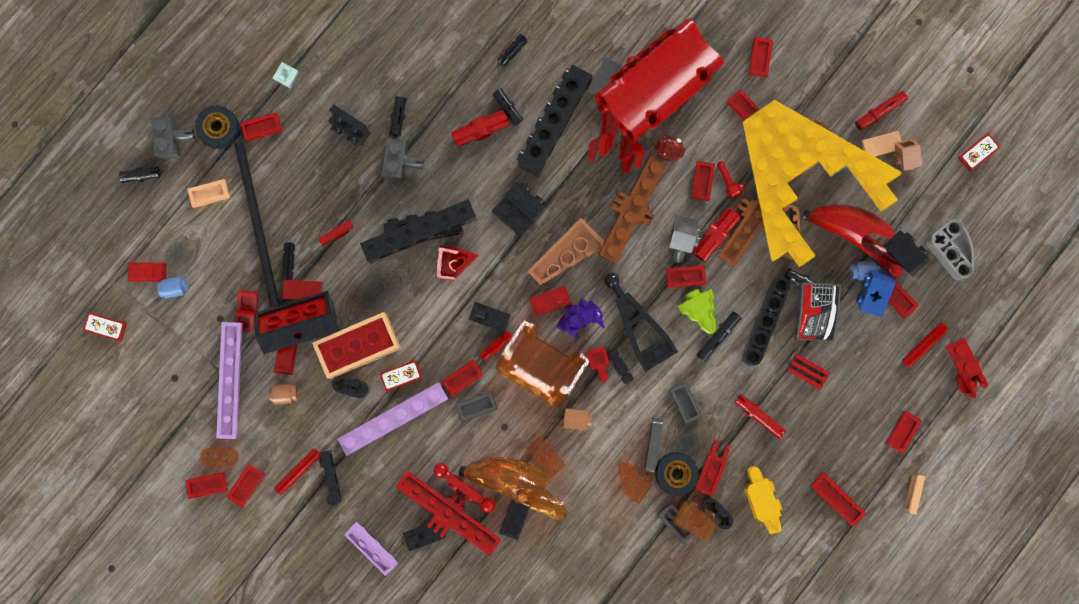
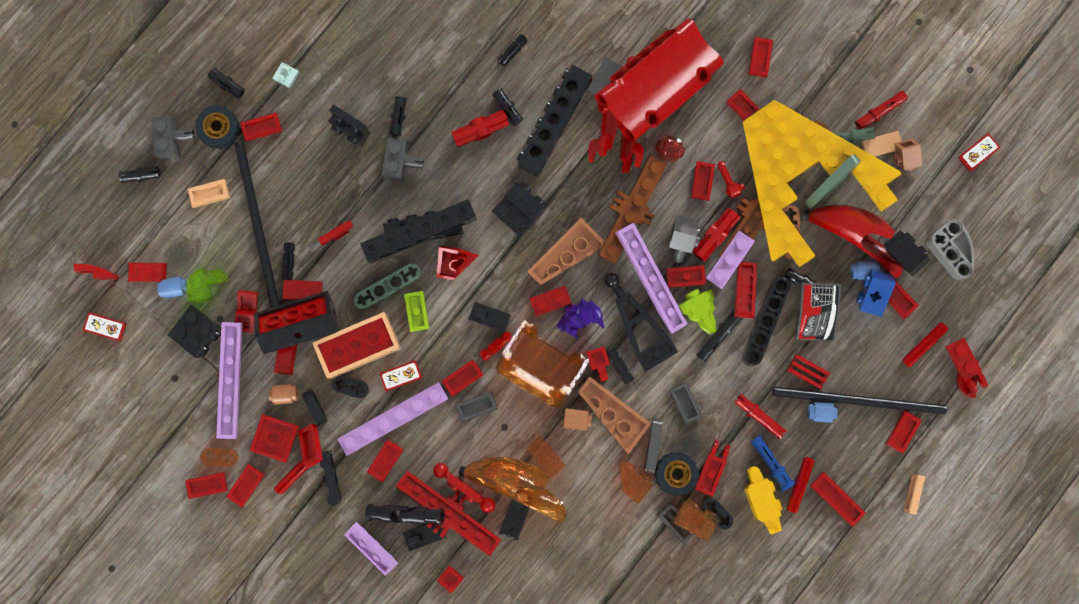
(98, 273): none -> red slope
(195, 332): none -> black plate
(199, 284): none -> clear neon green brick
(226, 83): none -> black pin
(274, 438): none -> red plate
(310, 445): none -> red tile
(314, 407): none -> black beam
(385, 460): none -> red tile
(386, 283): none -> sand green beam
(407, 514): none -> black piece
(416, 311): none -> lime plate
(450, 579): none -> red tile
(618, 418): none -> nougat wing
(651, 278): none -> lavender plate
(730, 259): none -> lavender plate
(745, 290): none -> red plate
(777, 472): none -> blue pin
(800, 484): none -> red axle
(822, 412): none -> medium blue brick
(833, 181): none -> sand green beam
(857, 135): none -> sand green pin
(859, 400): none -> black piece

